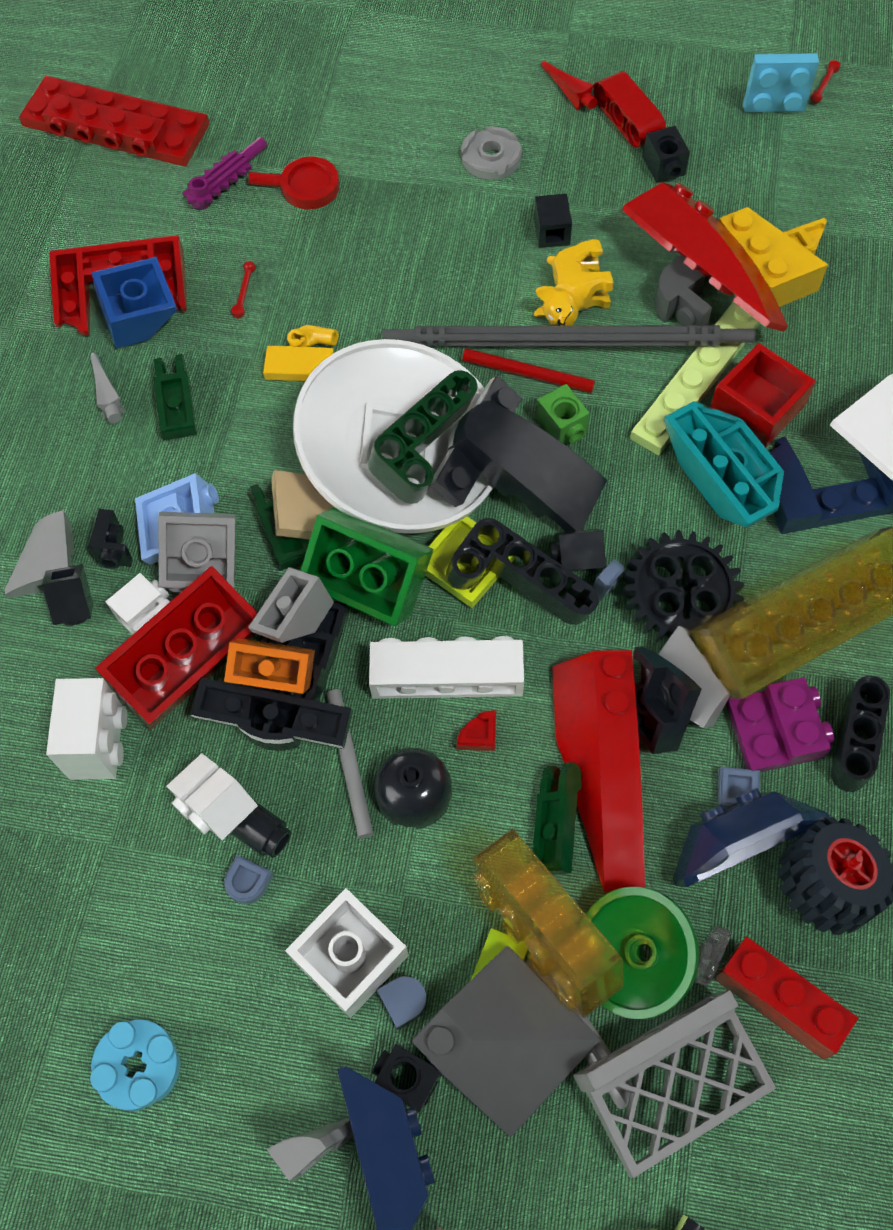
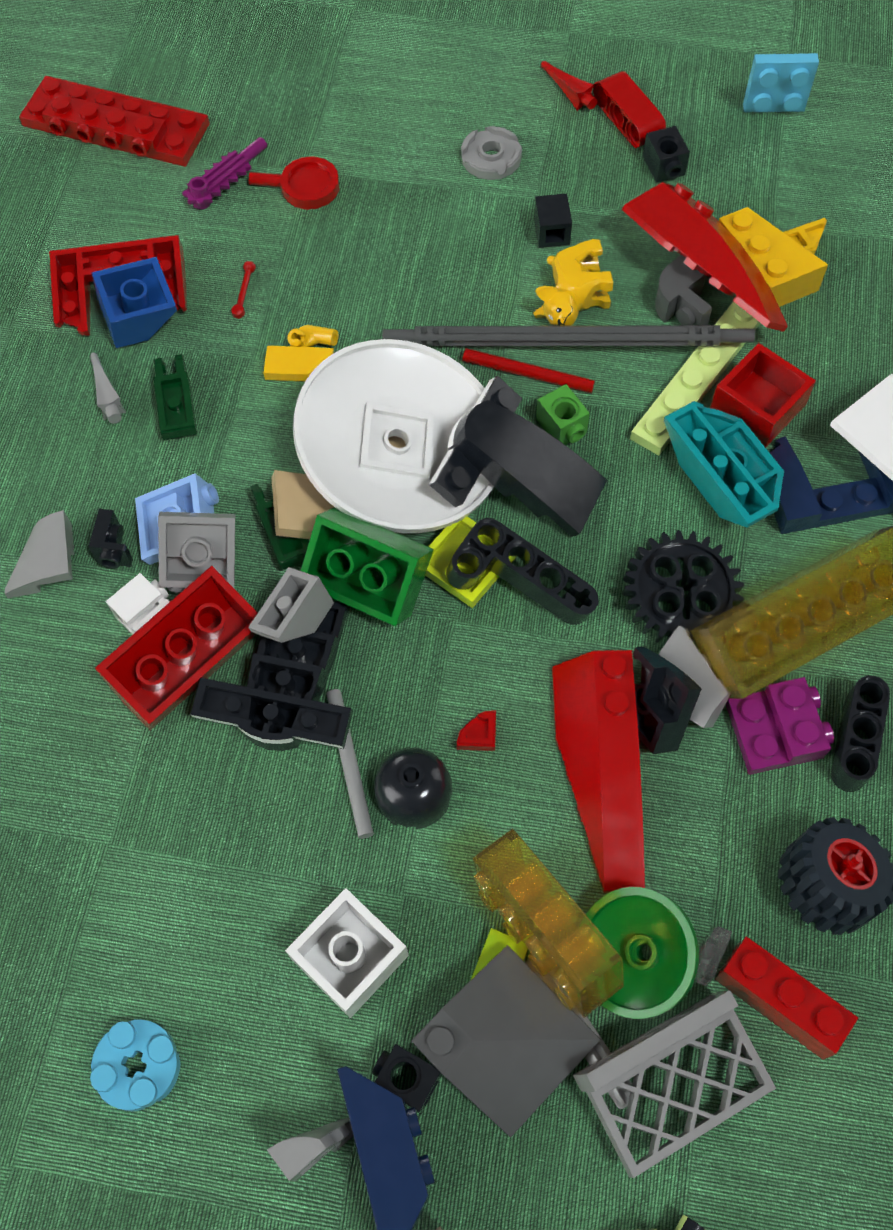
(68, 595): black brick -> none
(86, 729): white brick -> none
(210, 797): white piece -> none
(246, 881): sand blue tile -> none
(263, 832): black brick -> none
(269, 665): orange brick -> none
(403, 999): sand blue tile -> none
(427, 428): dark green beam -> none
(446, 668): white brick -> none
(556, 817): dark green hinge -> none
(579, 549): black brick -> none
(608, 578): sand blue tile -> none
(735, 782): sand blue tile -> none
(741, 832): dark blue wedge -> none
(833, 67): red hinge -> none

